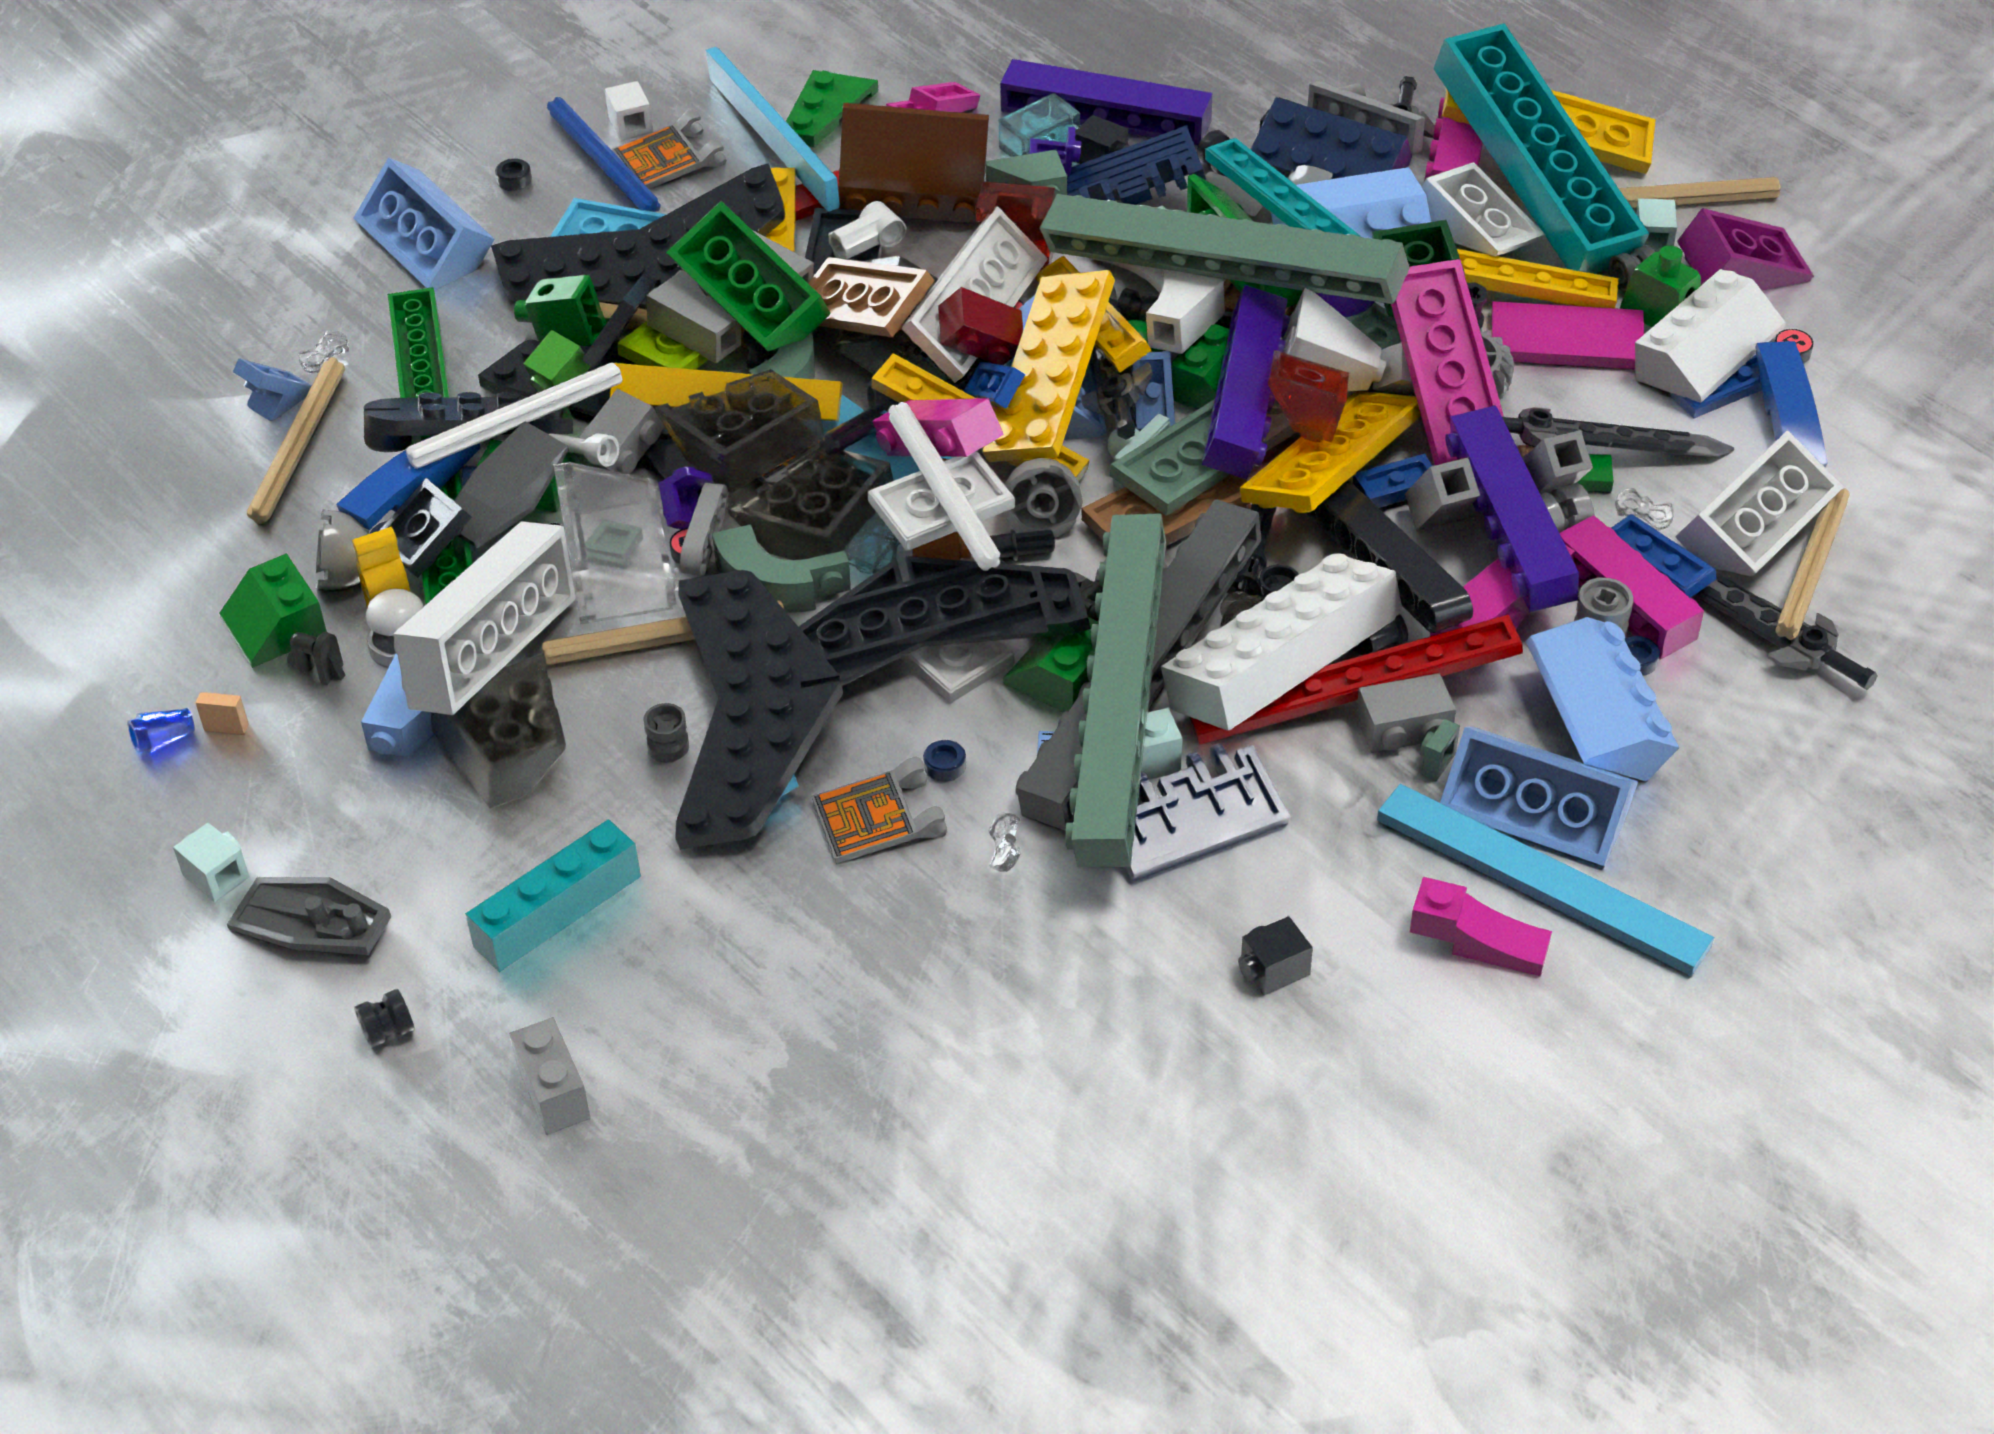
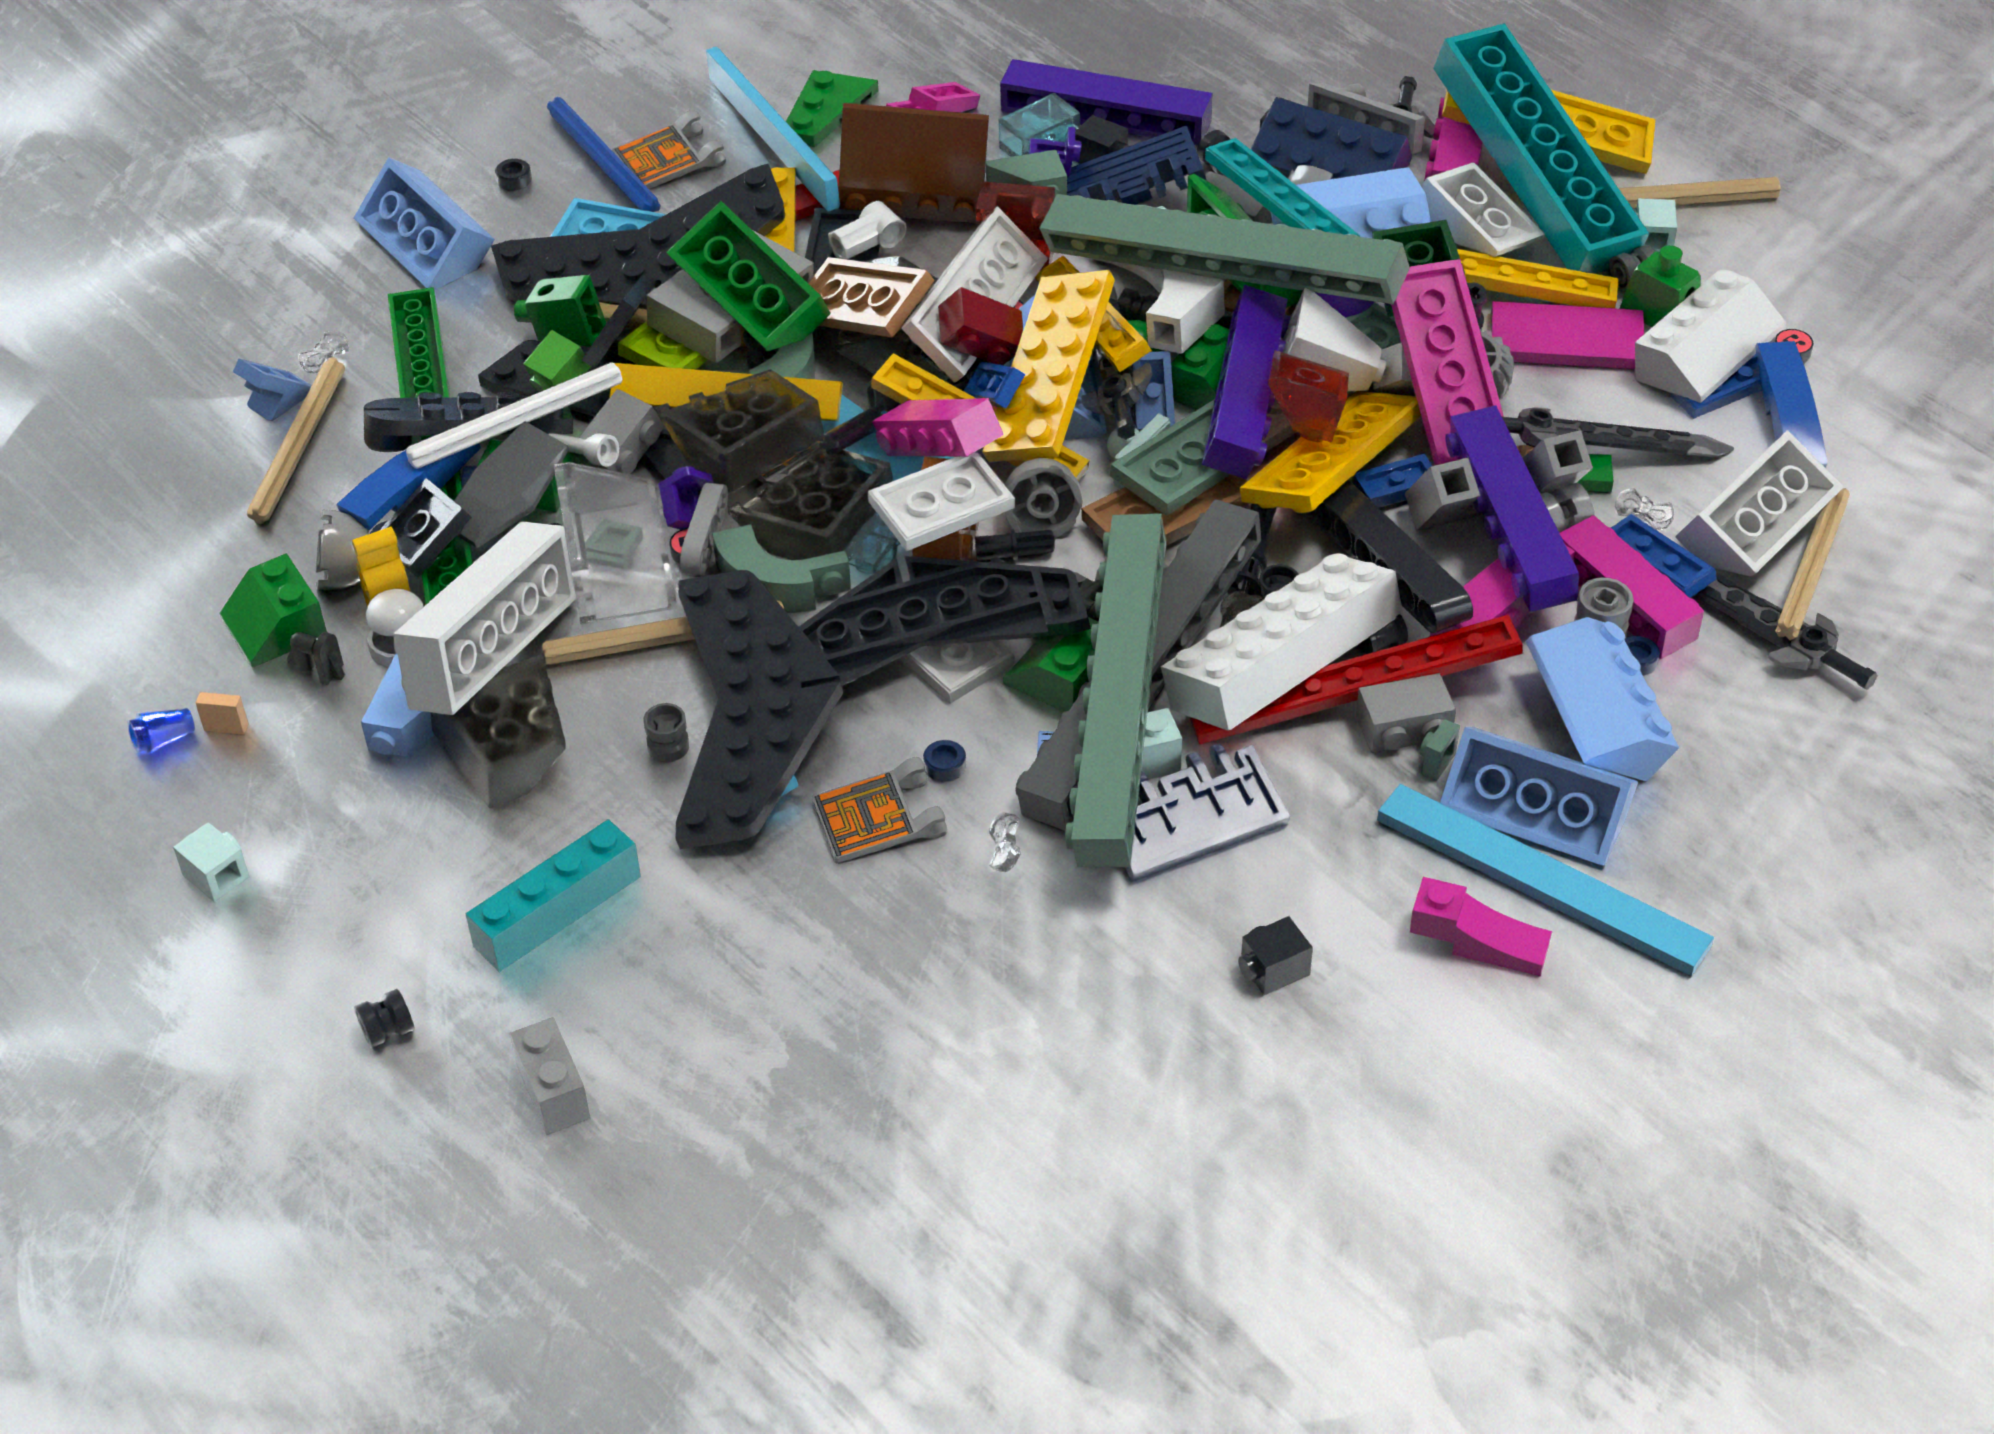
(310, 915): dark grey piece -> none
(628, 110): white brick -> none
(944, 486): white axle -> none
(1745, 247): magenta slope -> none

